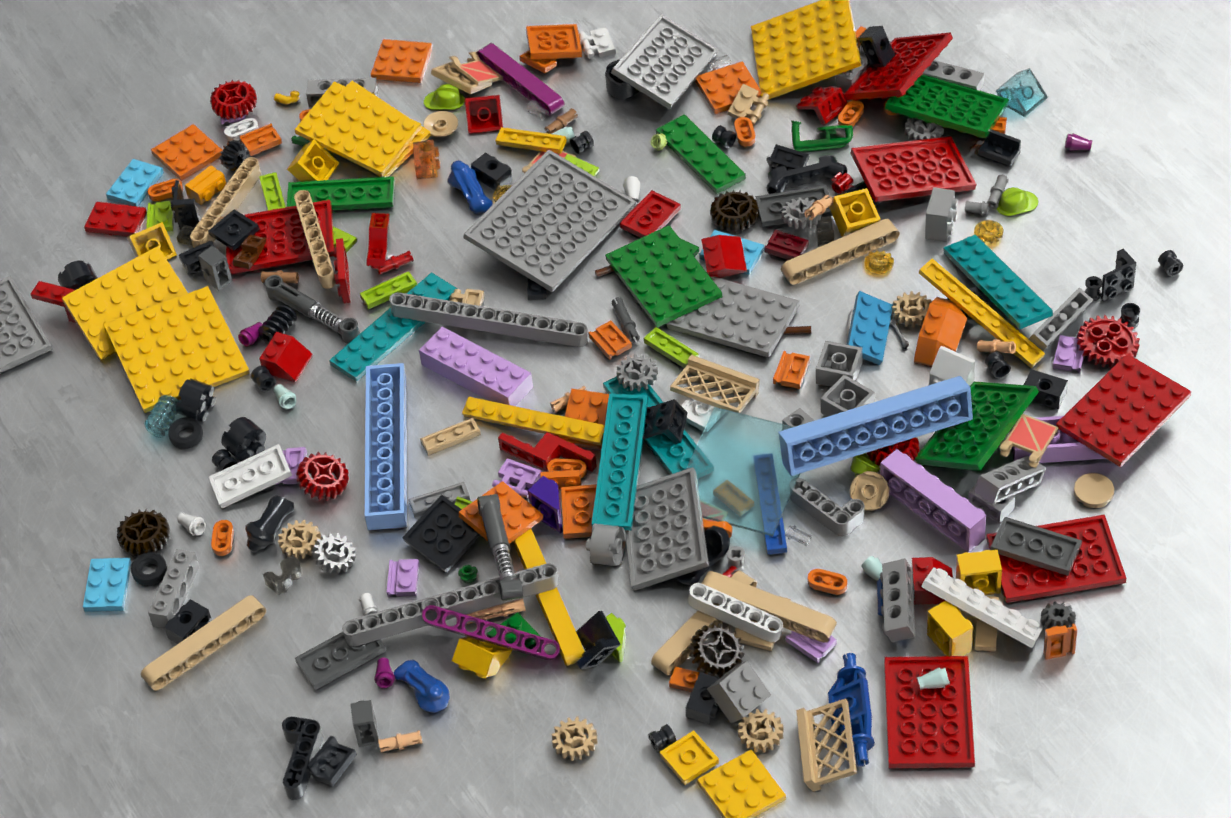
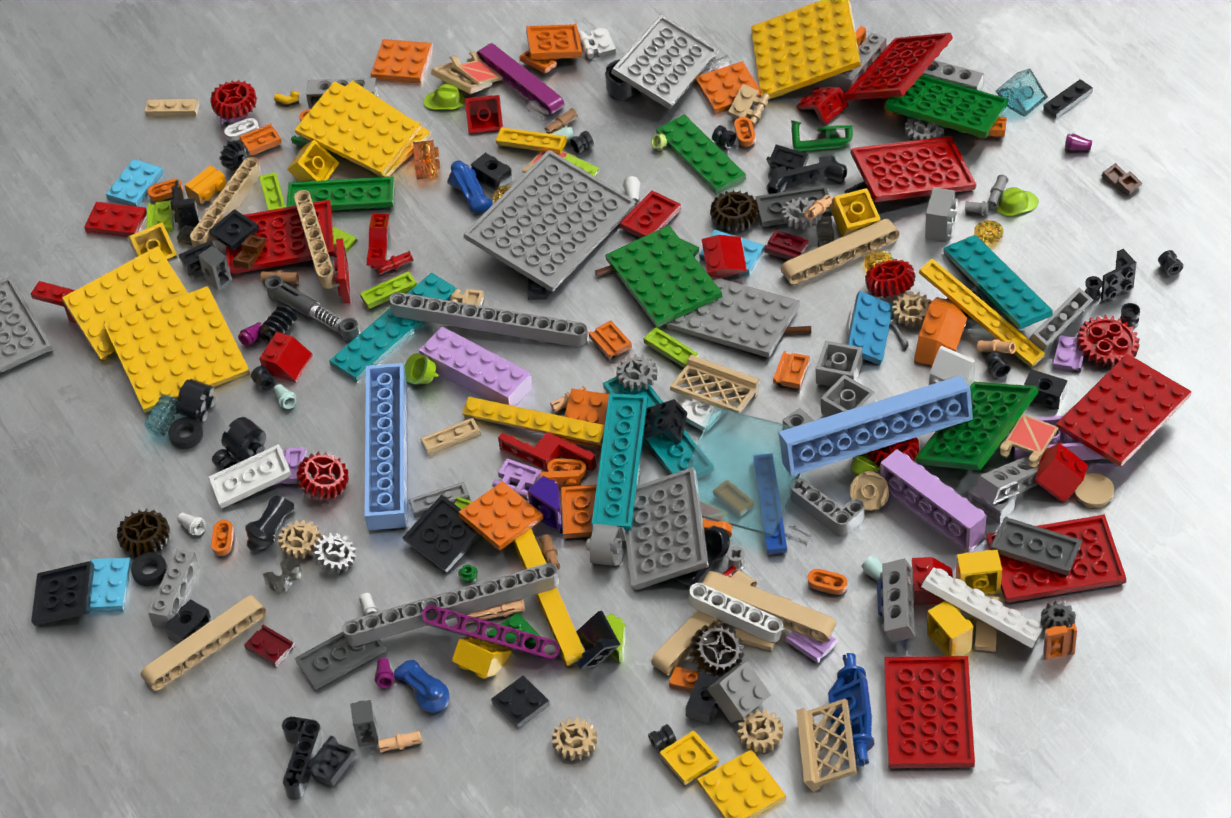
(63, 593): none -> black plate
(76, 275): black brick -> none
(172, 107): none -> tan plate
(187, 152): orange plate -> none
(269, 645): none -> dark red plate
(403, 578): lavender plate -> none
(420, 369): none -> lime piece
(441, 123): tan dish -> none
(489, 508): dark grey piece -> none
(520, 702): none -> black plate
(549, 551): none -> medium nougat pin
(627, 325): dark grey pin -> none
(841, 182): red gear -> none
(851, 113): orange plate -> none
(876, 46): black brick -> none
(890, 278): none -> red gear
(934, 679): light aqua cone -> none
(1001, 148): black bracket -> none
(1060, 472): none -> red slope
(1068, 98): none -> black plate
(1121, 180): none -> slope

